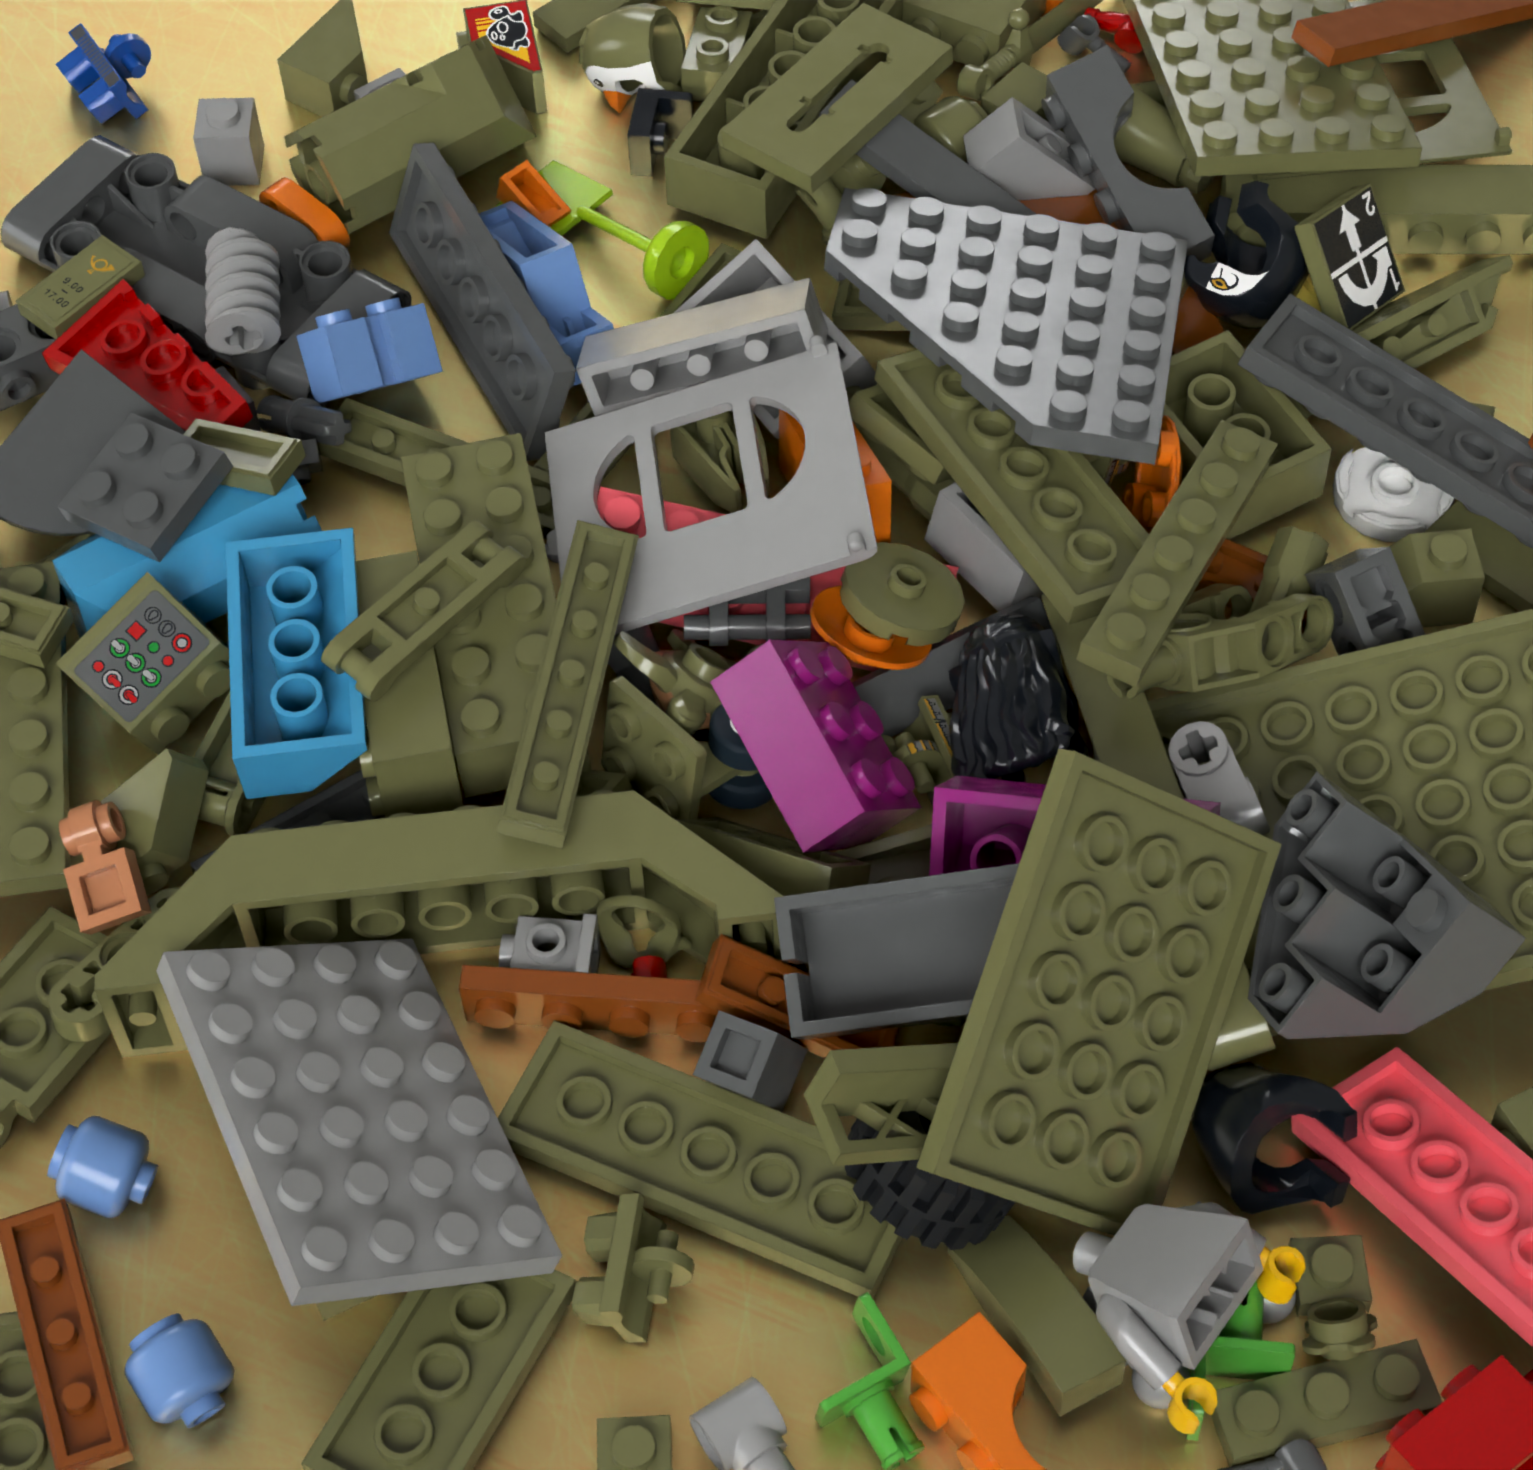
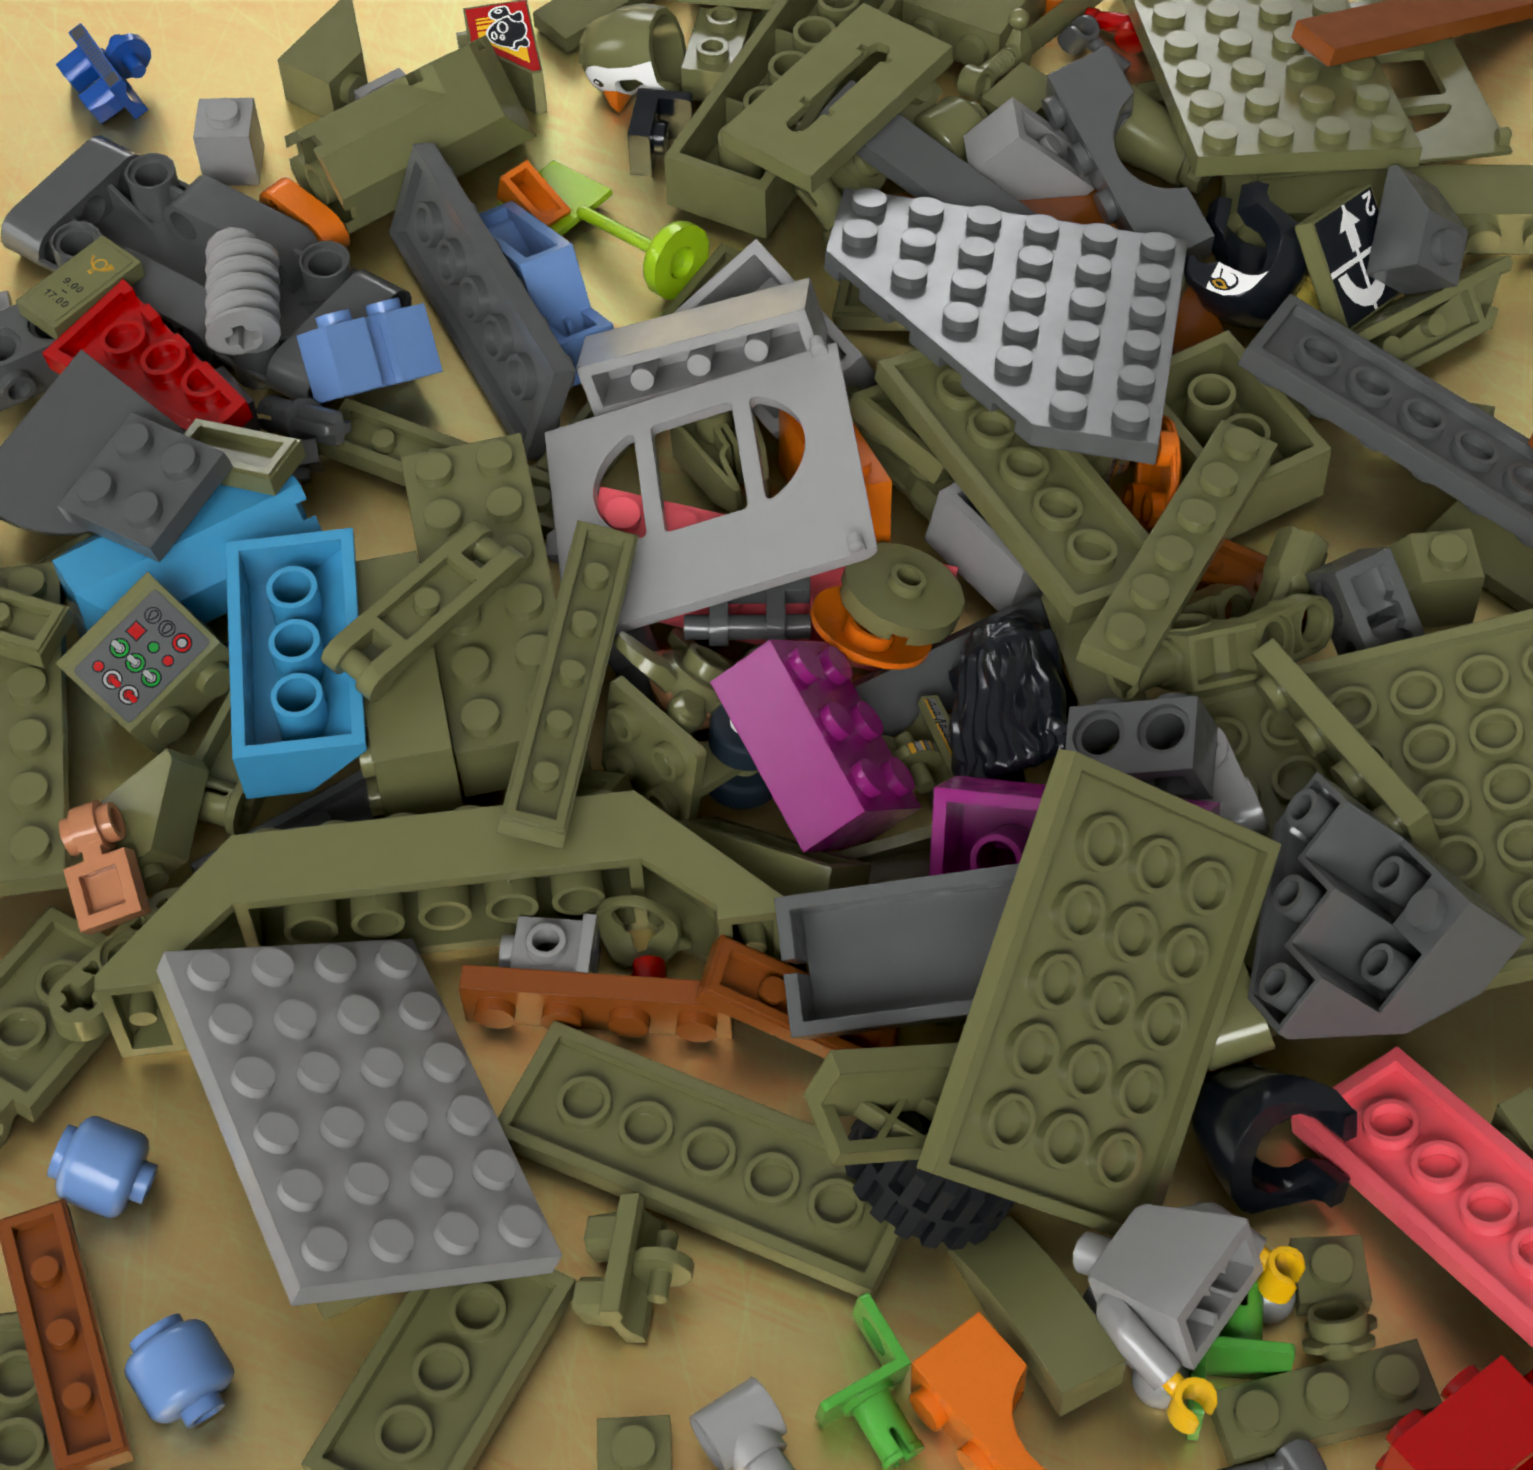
(750, 1061): dark grey brick -> none
(1141, 736): none -> dark grey brick
(1324, 729): none -> olive plate
(1384, 497): white tile -> none
(1416, 236): none -> dark grey slope

